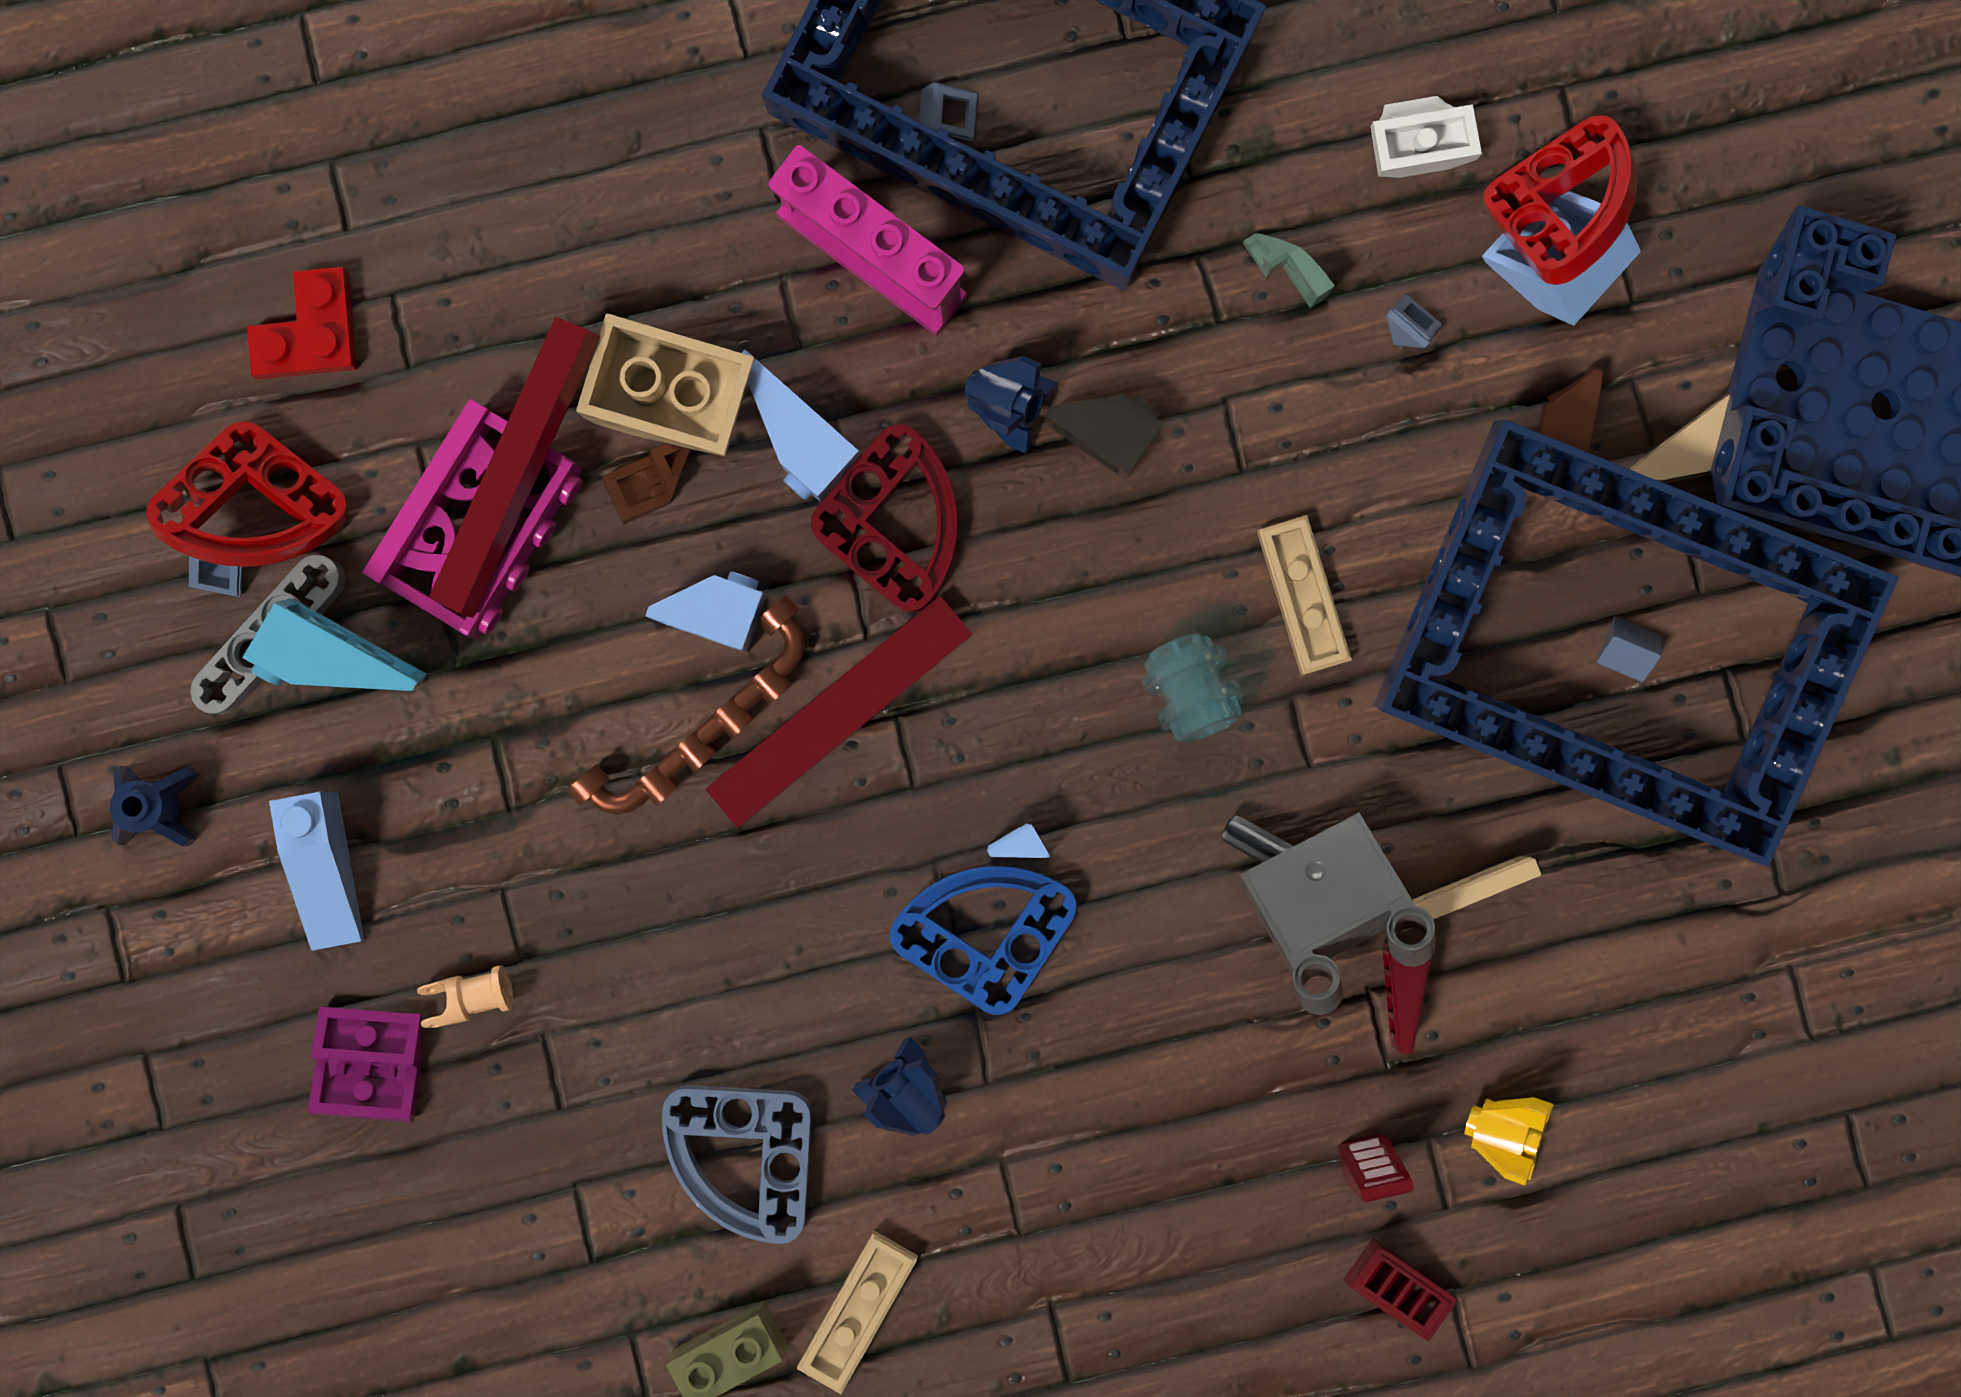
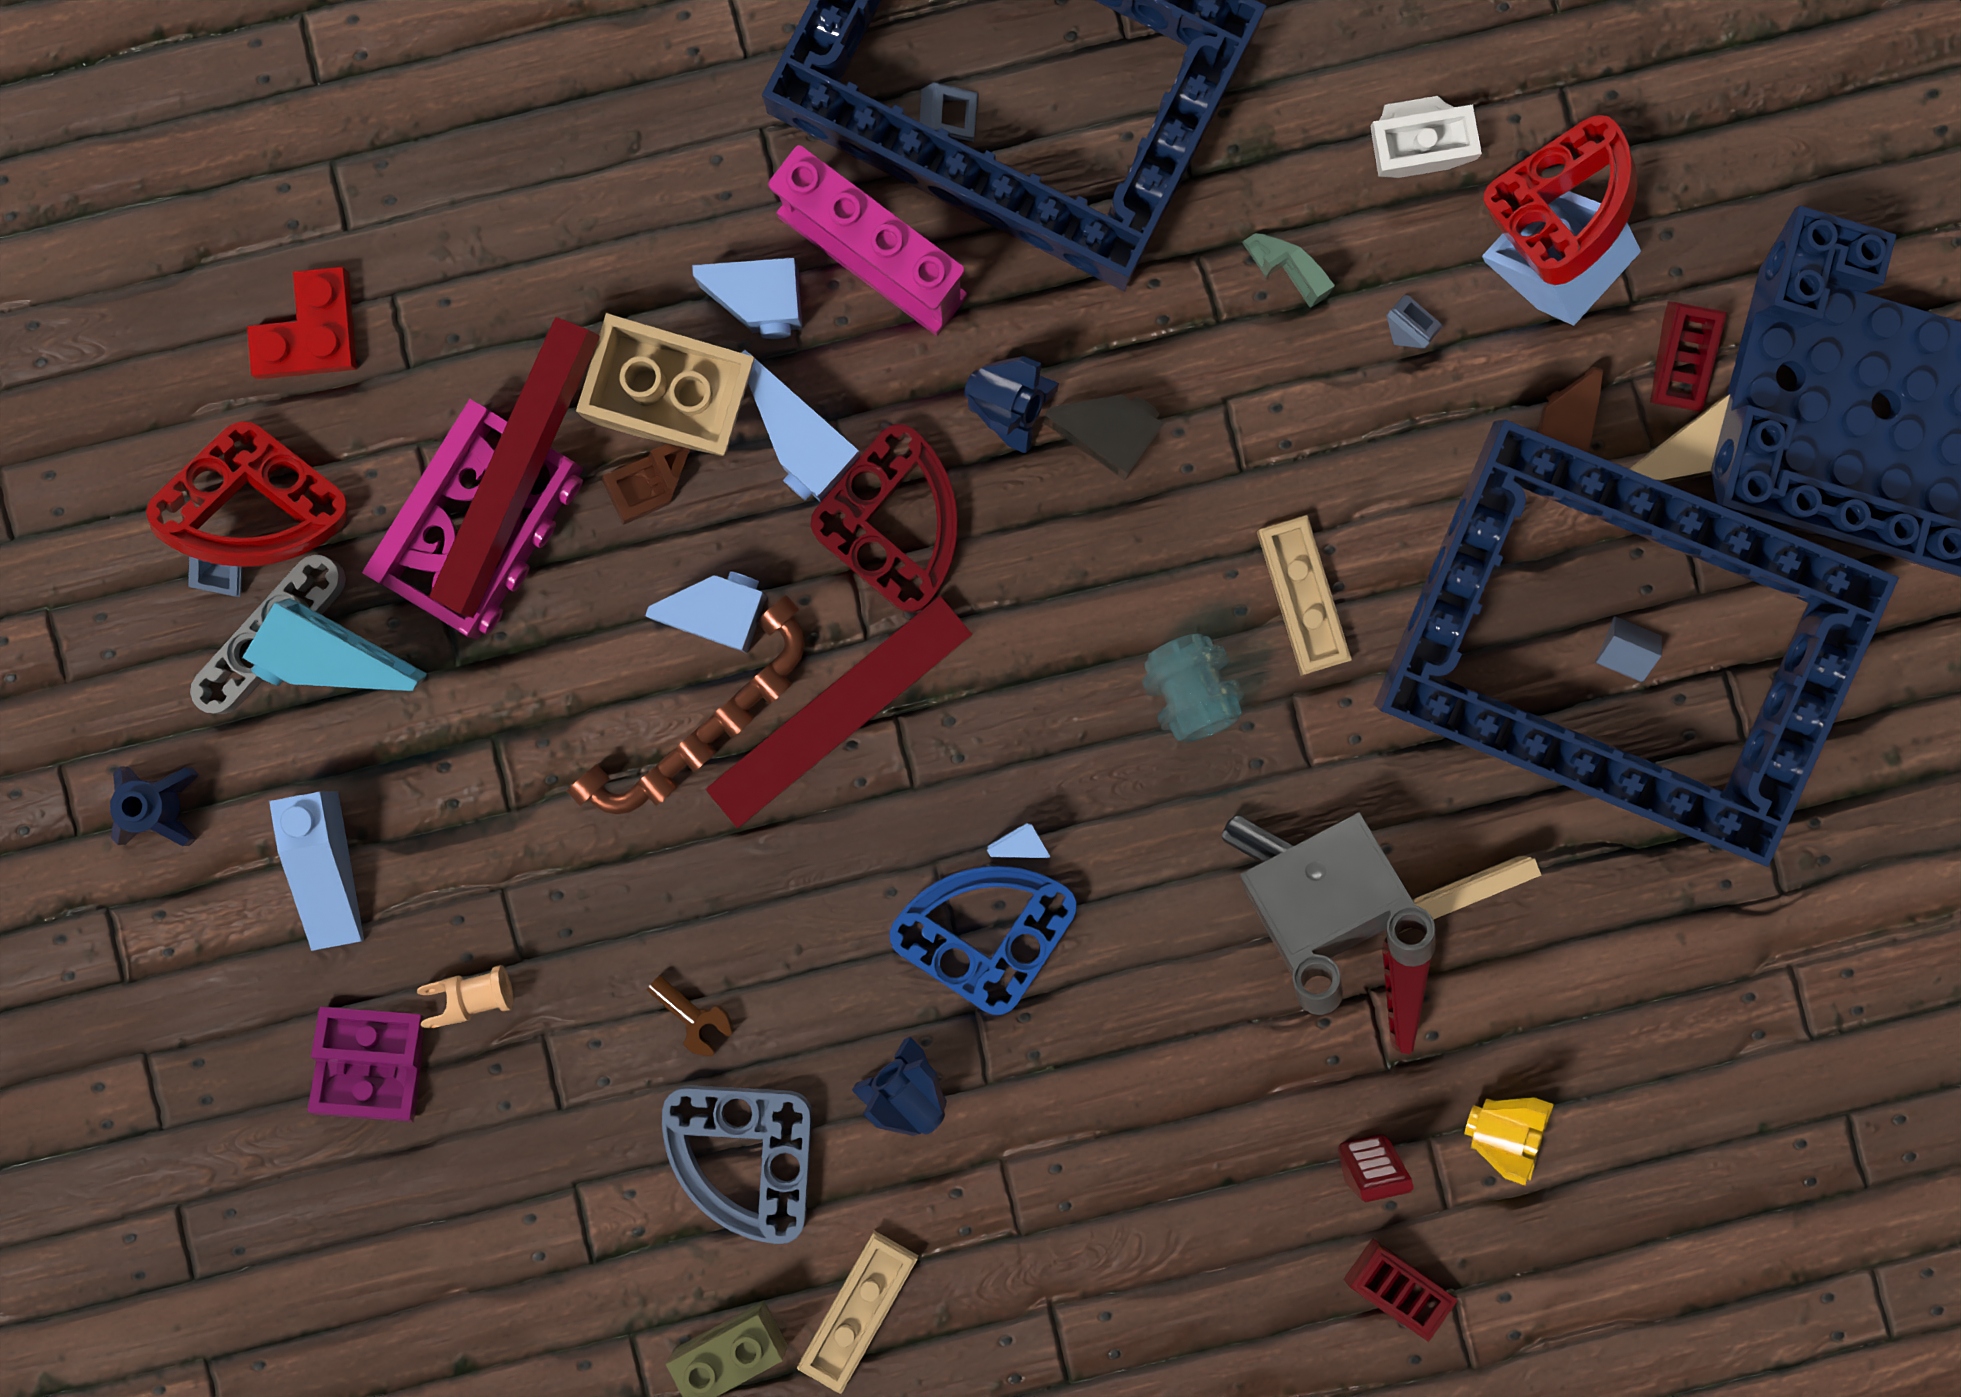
(691, 1016): none -> reddish brown bar
(757, 293): none -> light blue slope
(1708, 341): none -> dark red slope

